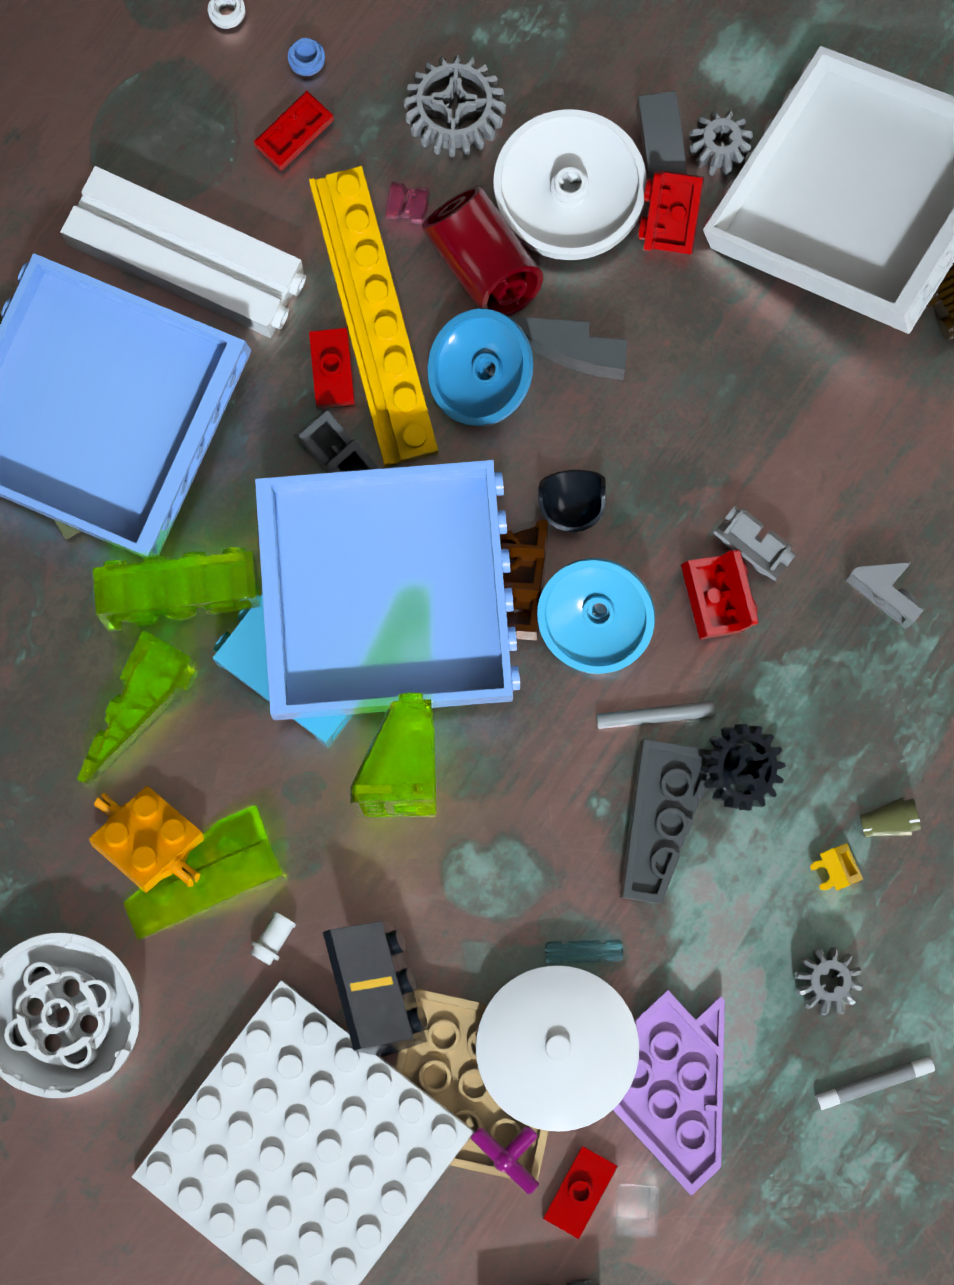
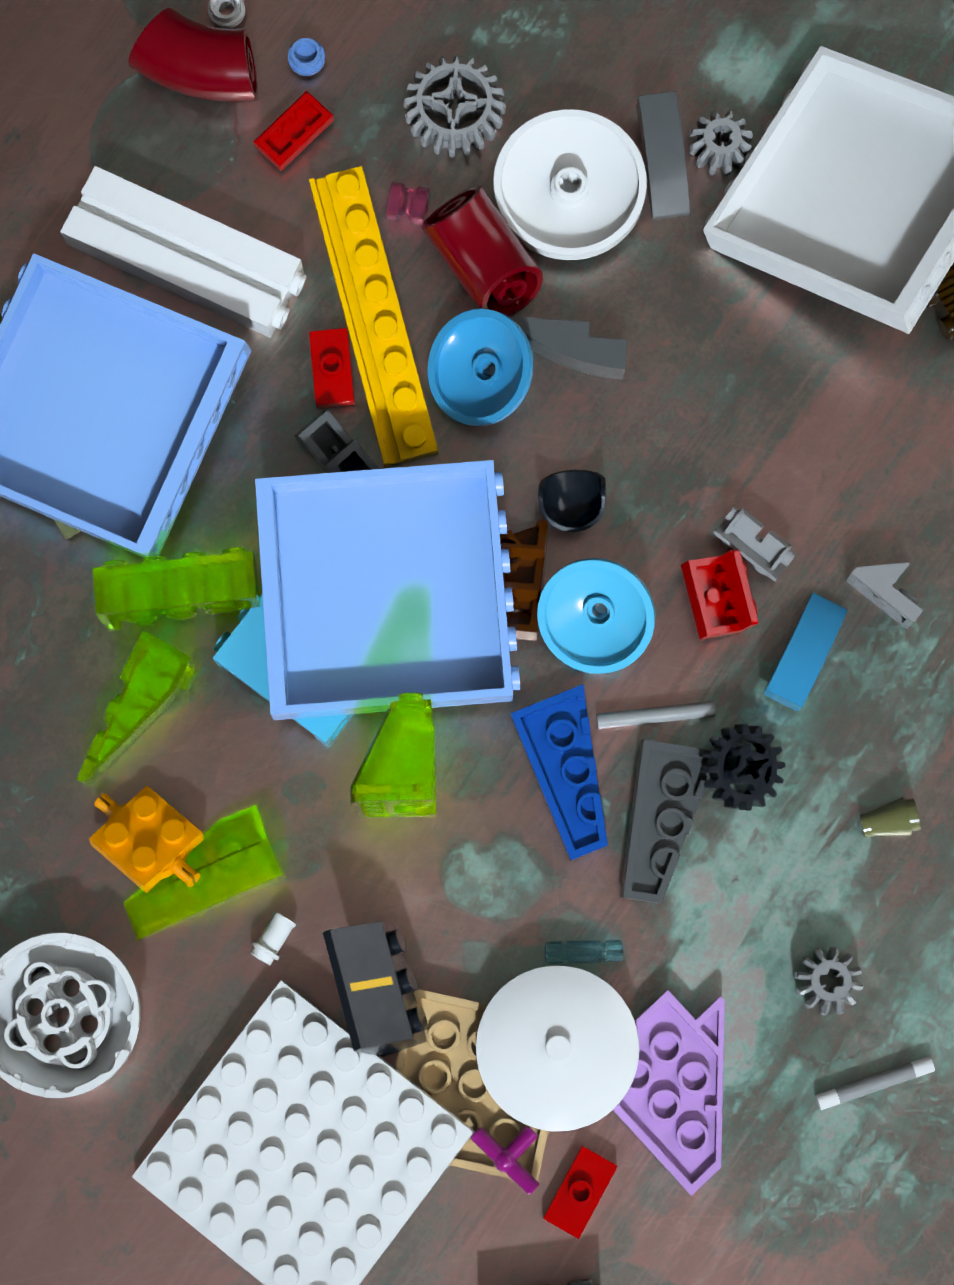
(196, 58): none -> dark red brick
(563, 761): none -> blue wing
(636, 1211): clear panel -> none
(672, 212): red bracket -> none
(805, 652): none -> dark azure slope
(840, 867): yellow tile -> none

